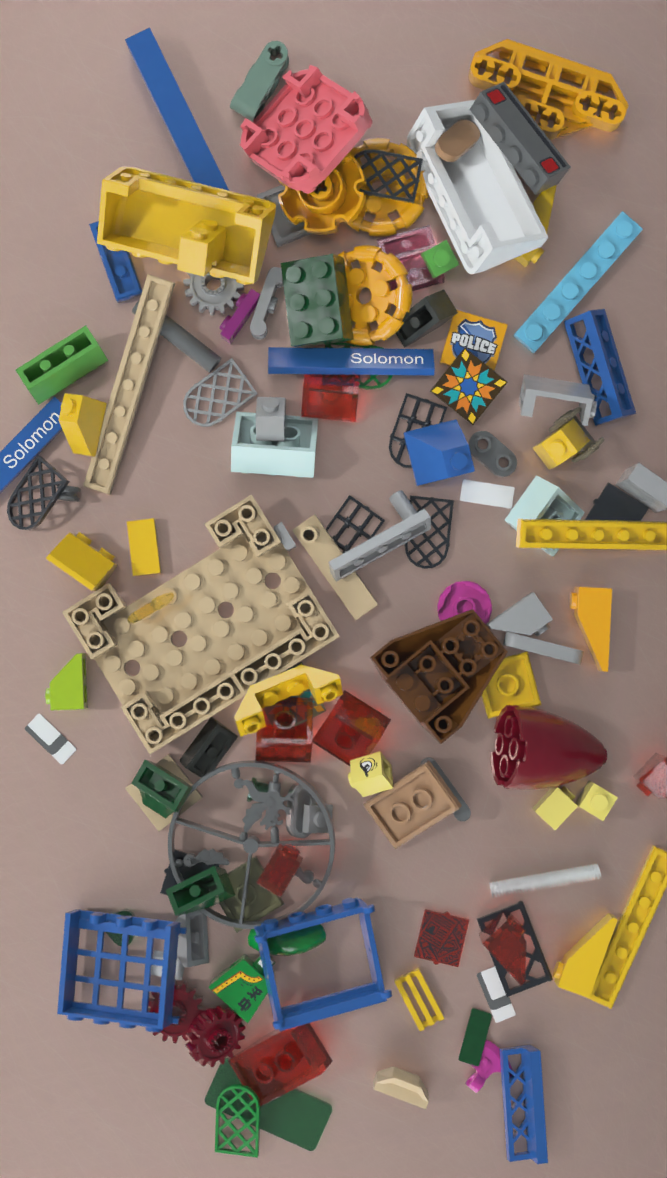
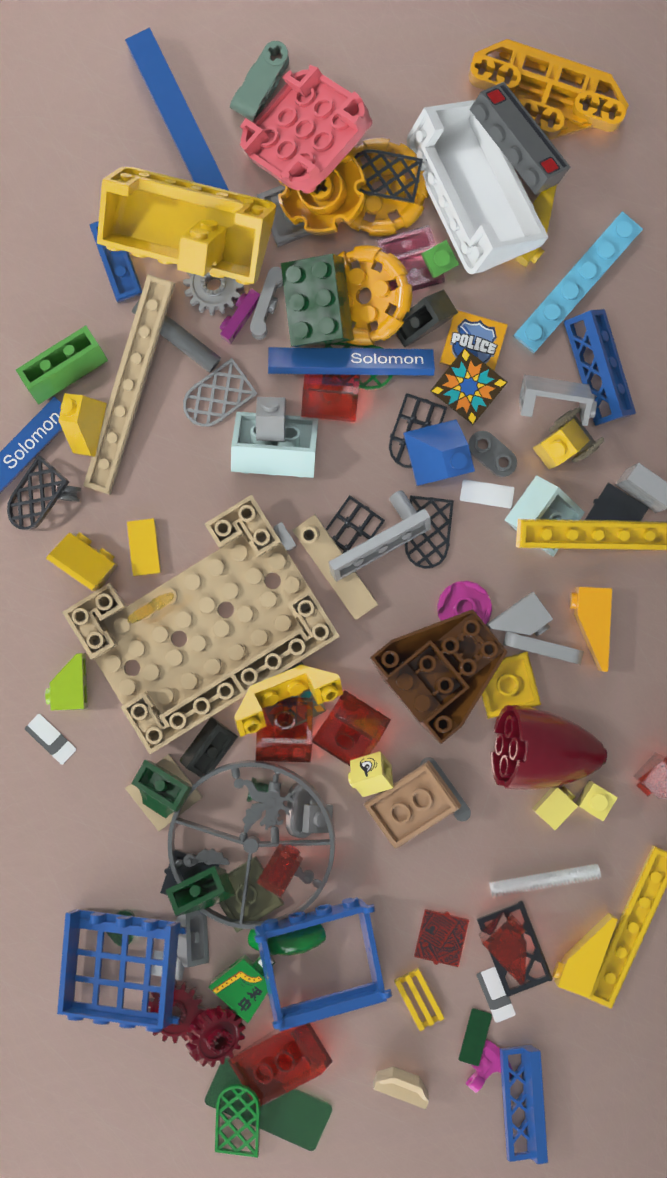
(457, 140): medium nougat tile -> none

